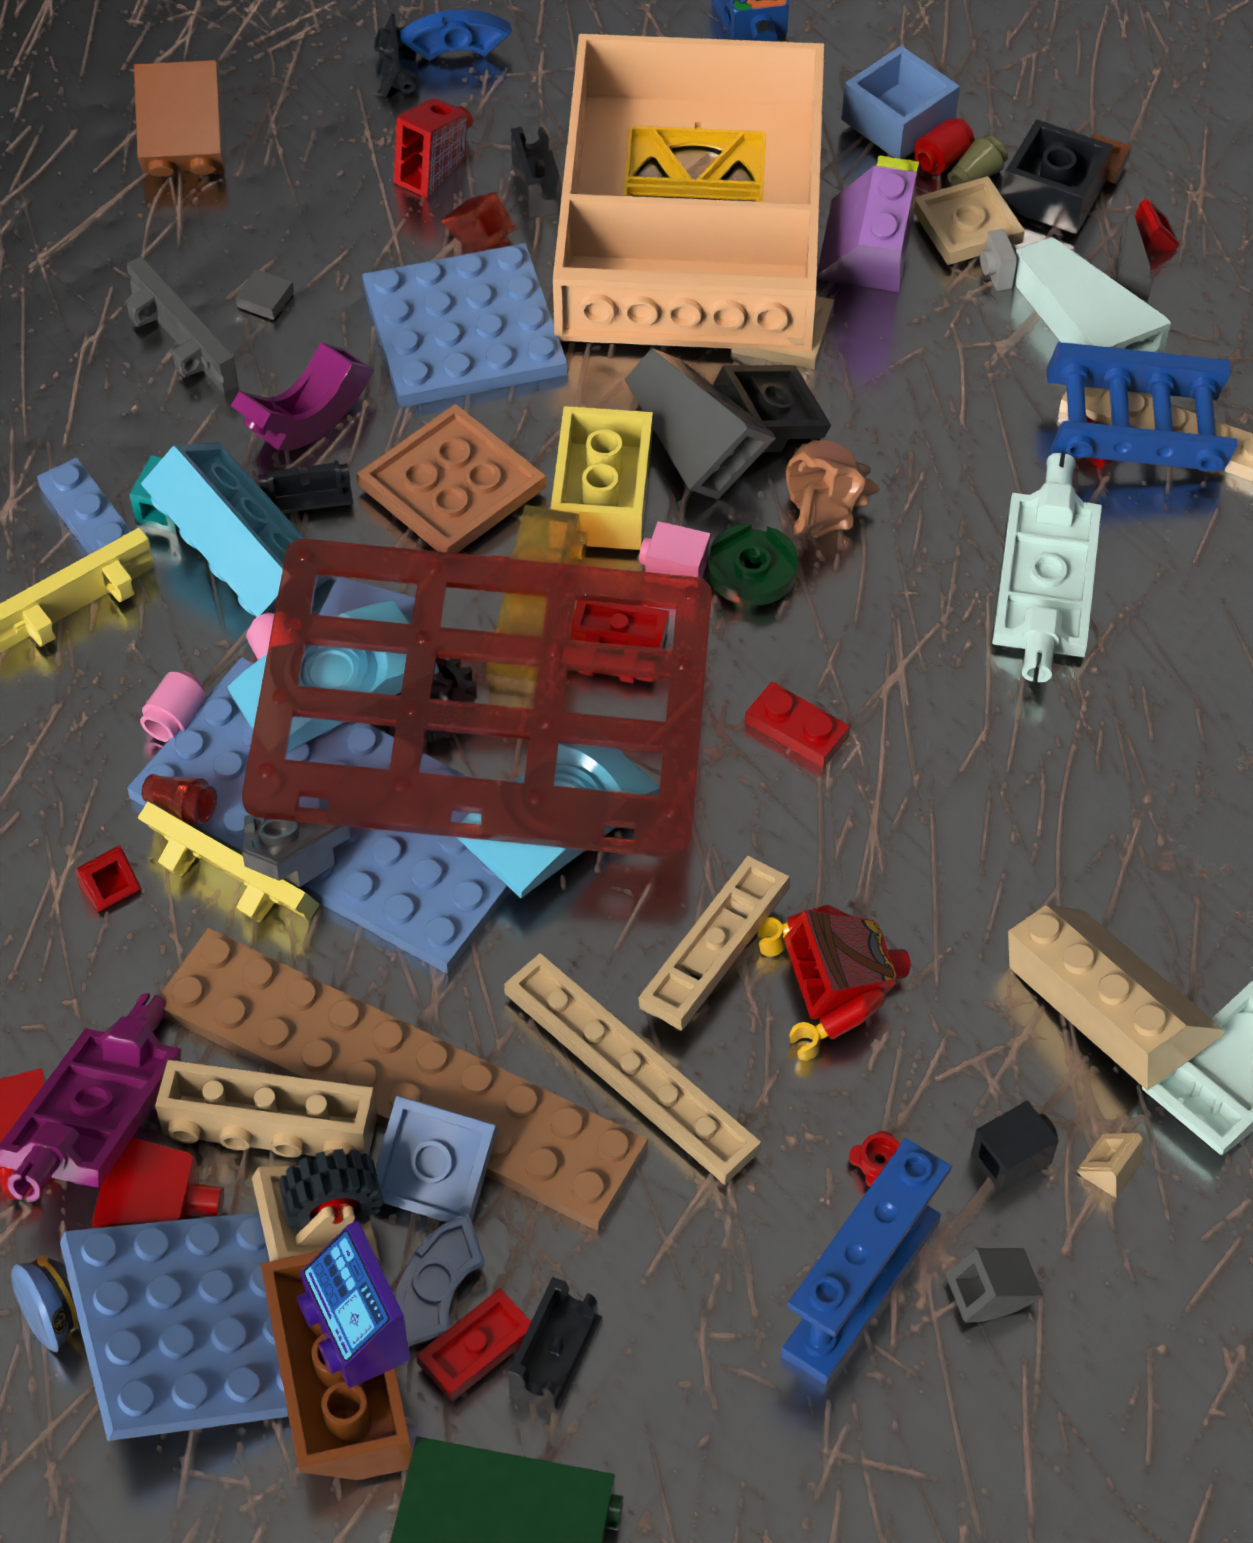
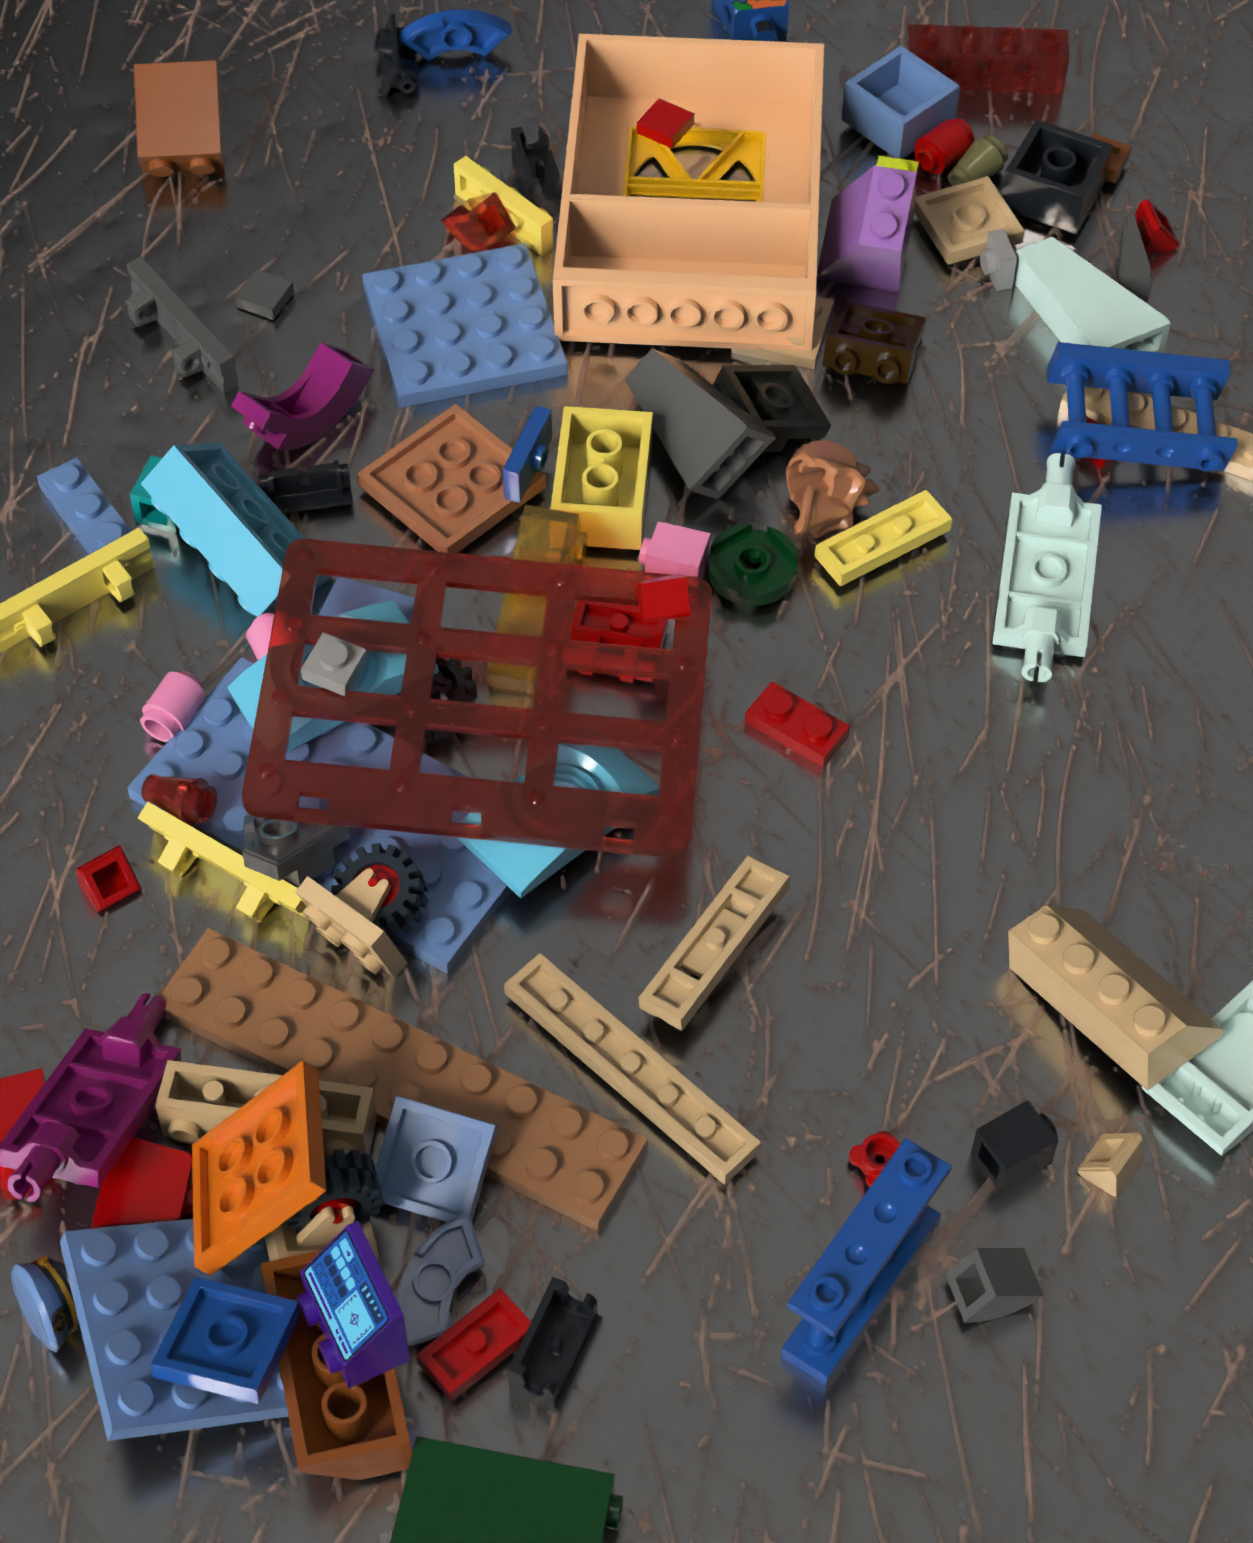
(226, 1340): none -> blue plate
(257, 1168): none -> orange plate
(334, 664): none -> light grey plate
(368, 905): none -> plate
(429, 145): red torso -> none
(528, 454): none -> blue plate
(532, 223): none -> light yellow plate
(663, 598): none -> red slope
(665, 123): none -> red tile
(839, 969): torso -> none
(873, 342): none -> dark brown plate
(883, 537): none -> light yellow plate
(994, 56): none -> clear red brick

